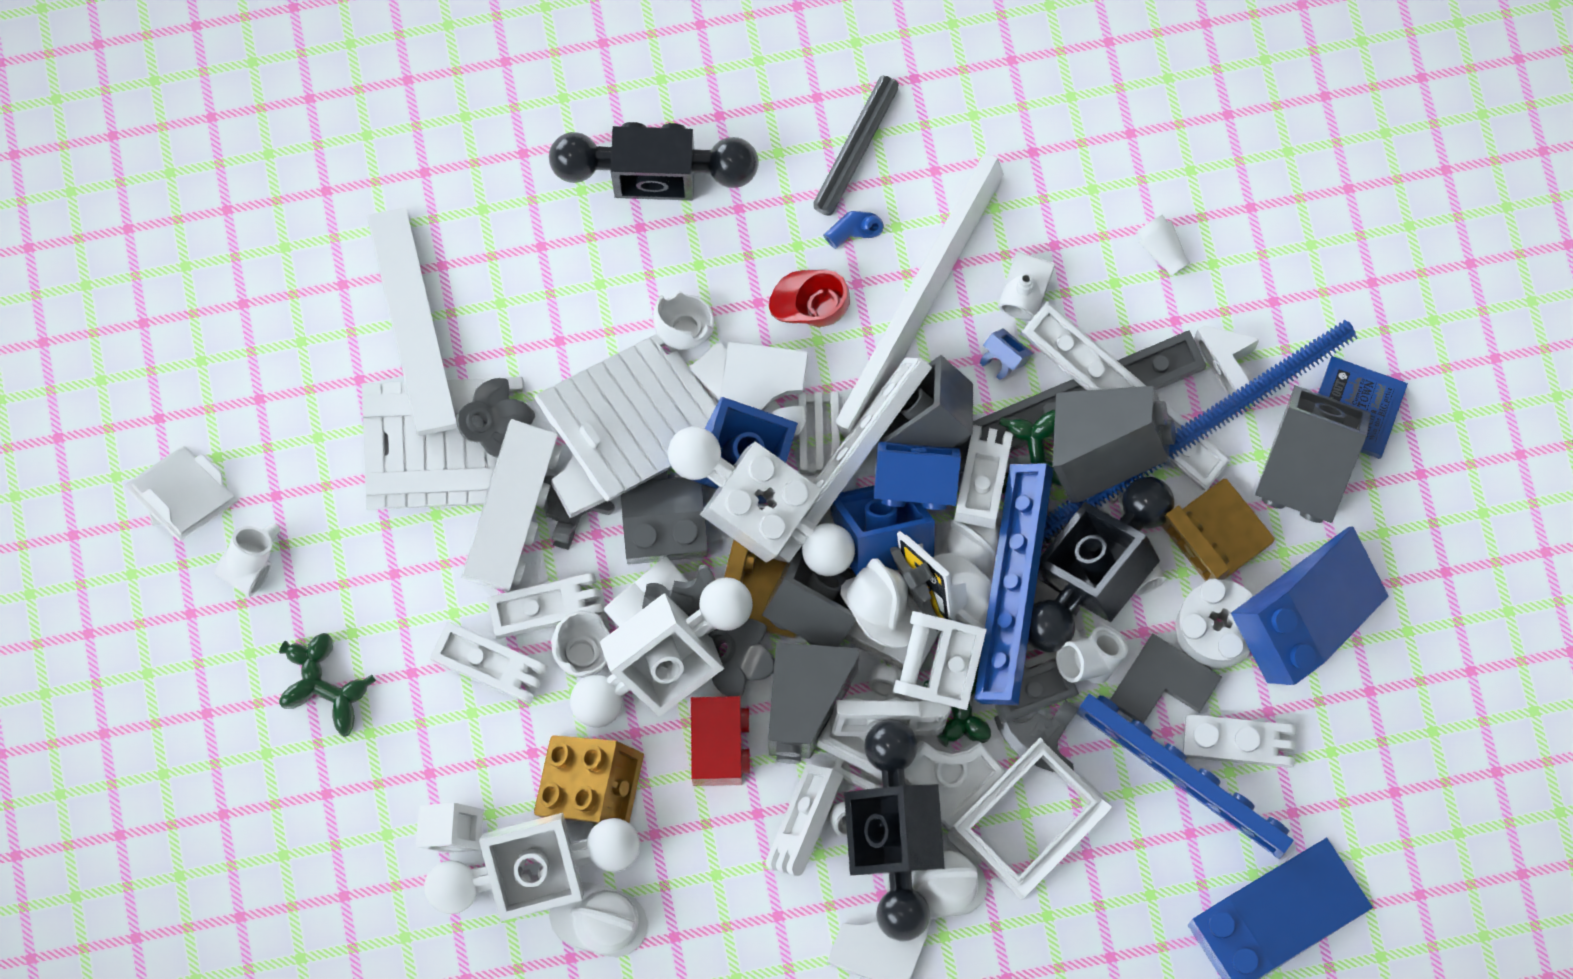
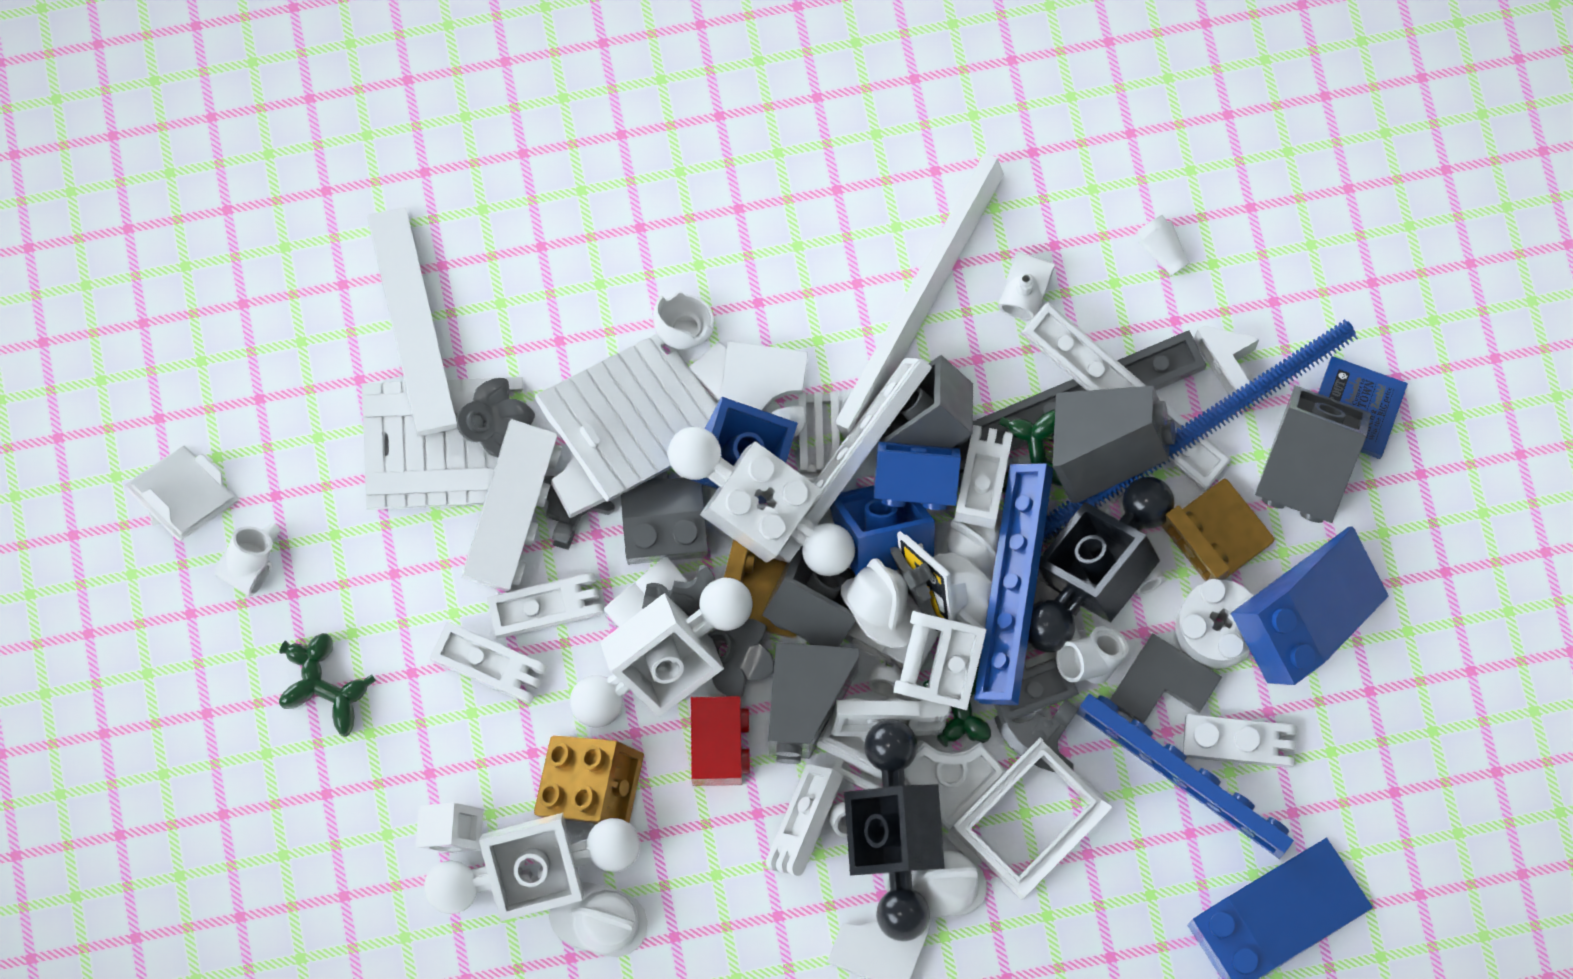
(578, 645): white hair -> none
(653, 161): black brick -> none
(810, 298): red cap -> none
(854, 225): blue arm -> none
(855, 145): dark grey axle -> none
(1007, 350): tile -> none

